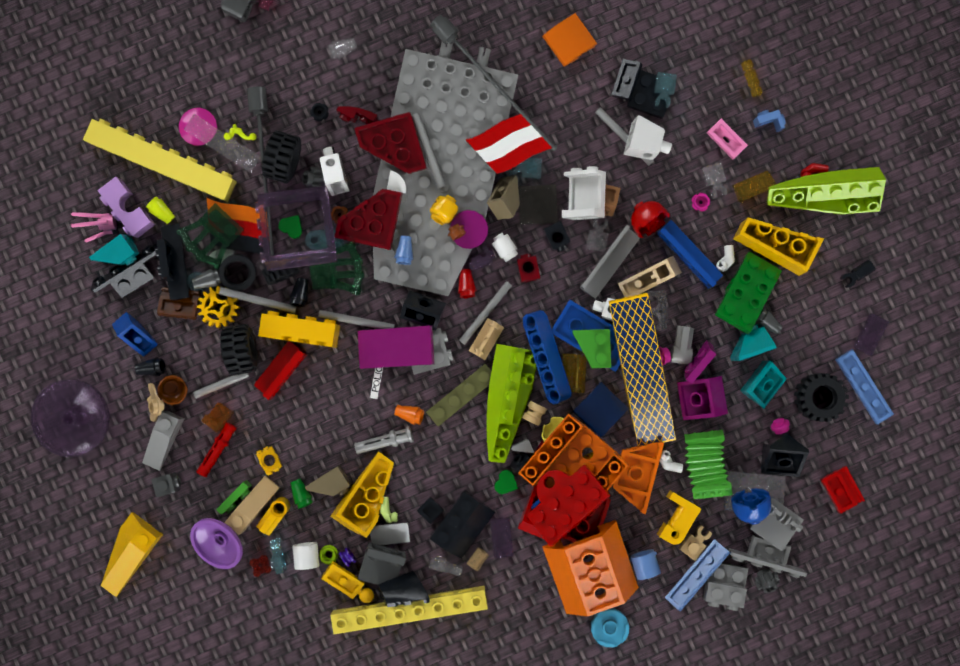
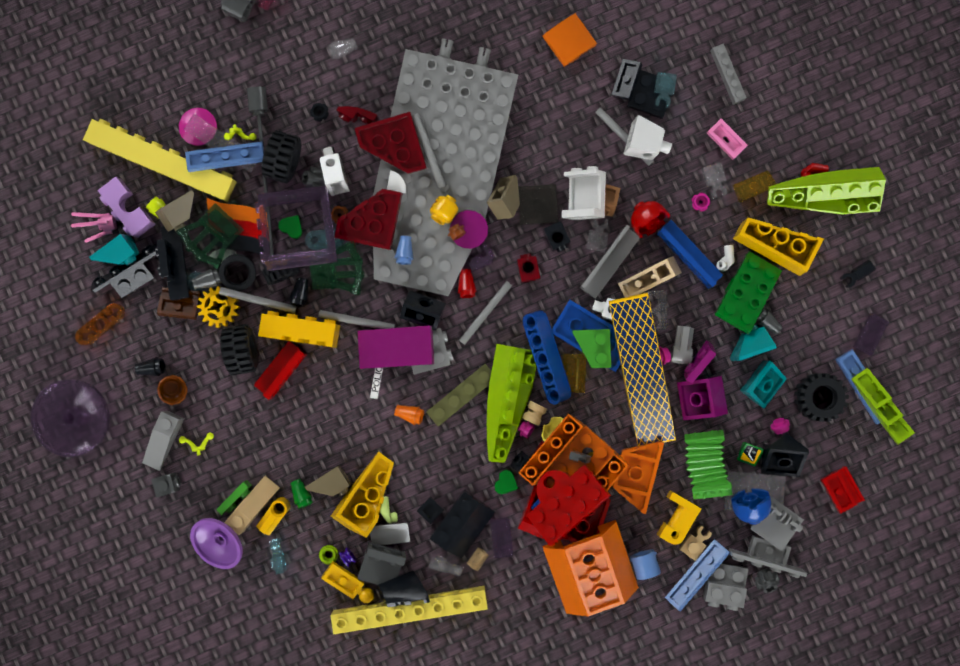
(106, 311): none -> clear orange beam
(131, 547): yellow wedge -> none
(134, 334): blue slope -> none
(155, 405): tan plate -> none
(176, 212): none -> dark tan slope
(209, 436): none -> neon yellow piece
(217, 417): clear orange panel -> none
(220, 384): light grey bar -> none
(220, 443): red pin -> none
(224, 156): none -> medium blue tile
(263, 560): clear red plate -> none
(269, 451): yellow piece -> none
(305, 555): white piece -> none
(393, 438): light grey pin -> none
(486, 339): tan hinge -> none
(505, 247): white brick -> none
(509, 140): flag -> none
(523, 446): light grey slope -> none
(526, 429): none -> dark pink plate
(530, 168): clear light blue plate -> none
(578, 456): none -> dark grey tile
(600, 409): dark blue slope -> none
(610, 627): medium azure tile -> none
(668, 464): white arm -> none
(728, 74): none -> light grey piece
(749, 454): none -> slope
(752, 78): clear yellow axle -> none
(765, 117): medium blue bracket -> none
(882, 406): none -> lime slope

